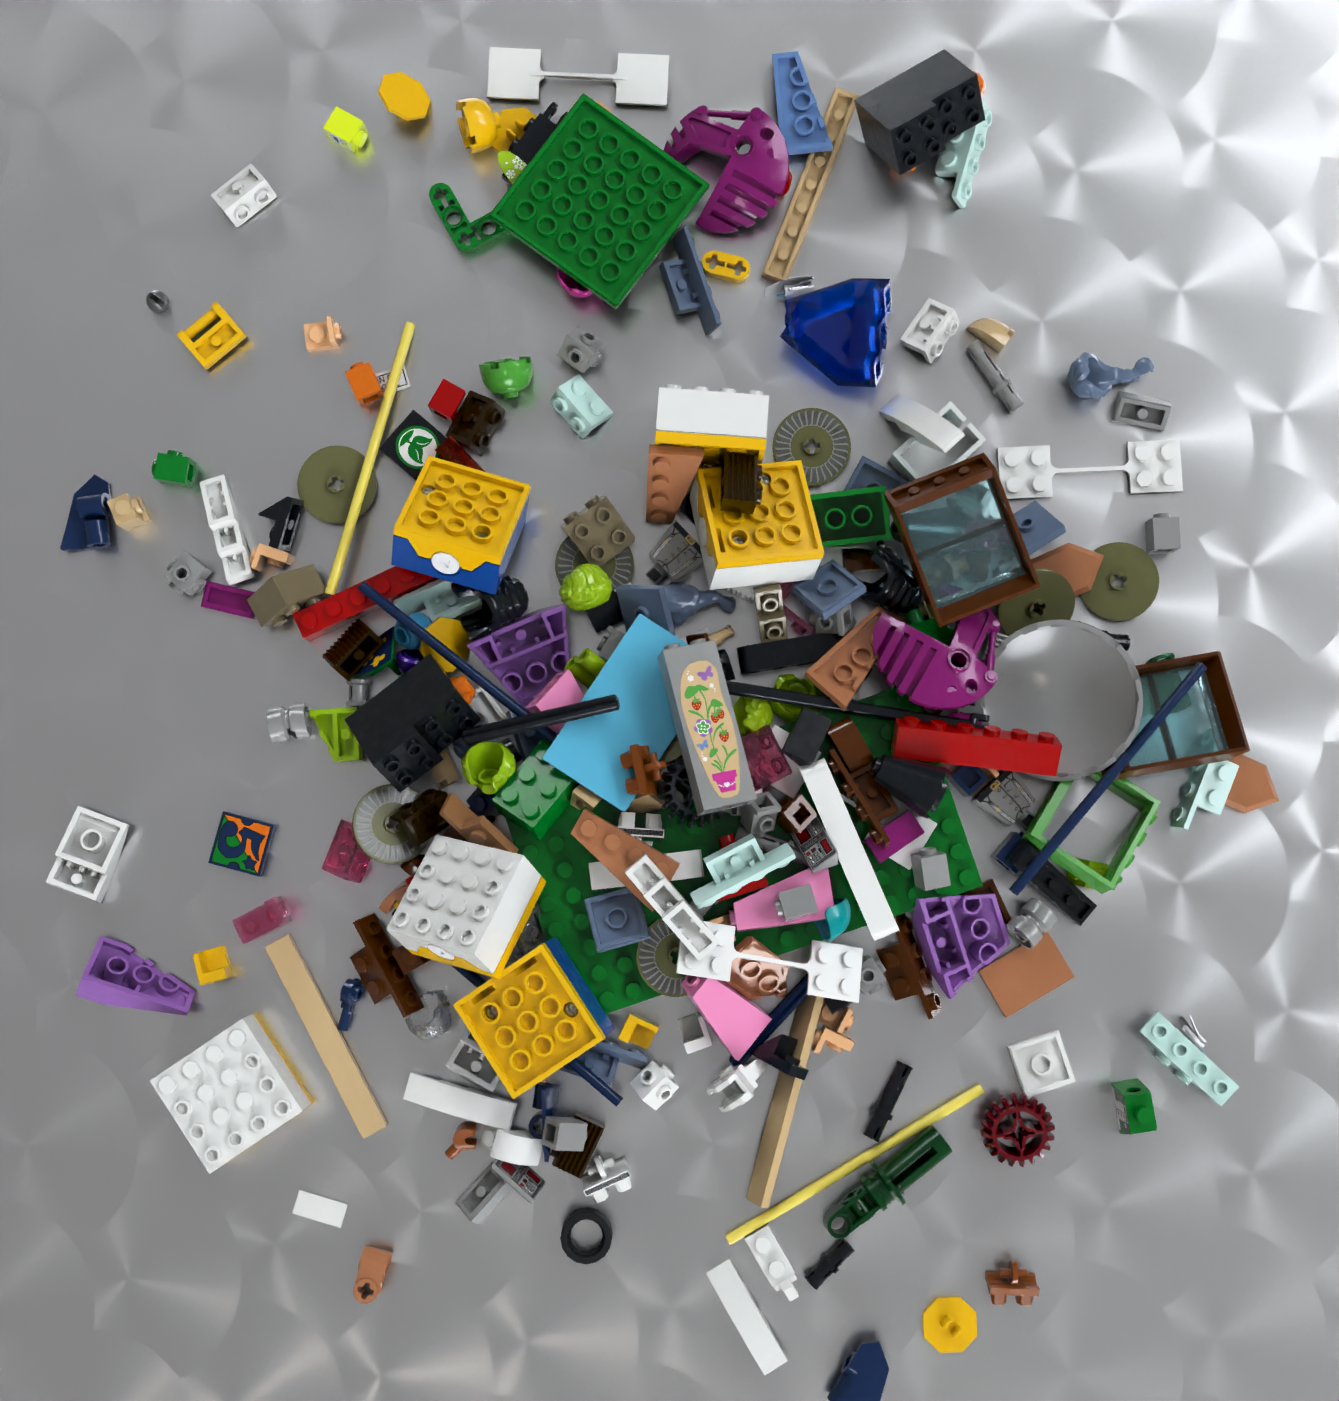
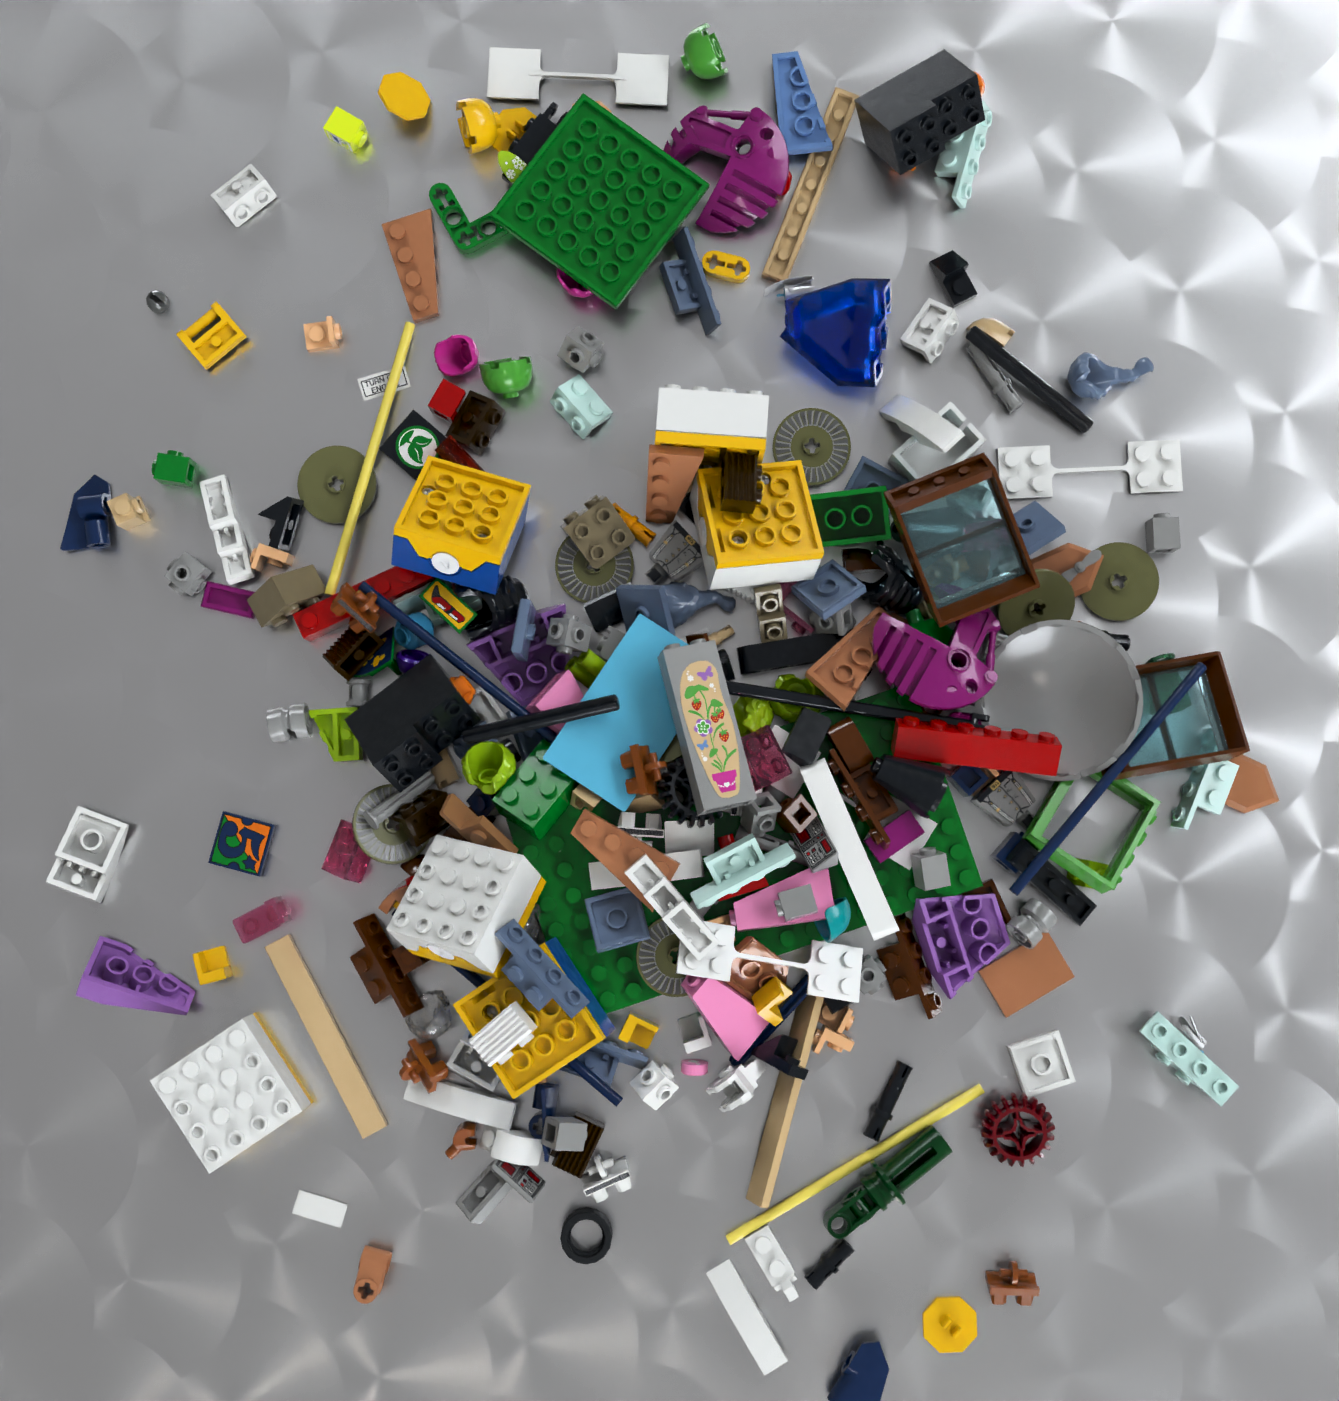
(351, 991): dark blue plate -> none
(359, 606): none -> dark orange hips
(364, 383): orange brick -> none
(396, 800): none -> light grey axle
(414, 258): none -> nougat wing
(417, 1065): none -> dark orange hips
(447, 605): none -> slope
(452, 635): yellow piece -> none
(456, 355): none -> dark pink hair
(503, 1033): none -> white brick
(524, 630): none -> sand blue plate
(536, 973): none -> sand blue bracket
(563, 634): none -> light grey brick
(585, 587): lime hair -> none
(640, 531): none -> light orange pin
(682, 838): none -> white sticker
(694, 1067): none -> bright pink tile
(703, 54): none -> bright green cylinder
(769, 998): none -> yellow panel
(952, 276): none -> black slope
(1029, 379): none -> black axle
(1080, 566): none -> light grey piece
(1135, 1108): green torso -> none
(1141, 410): light grey slope -> none

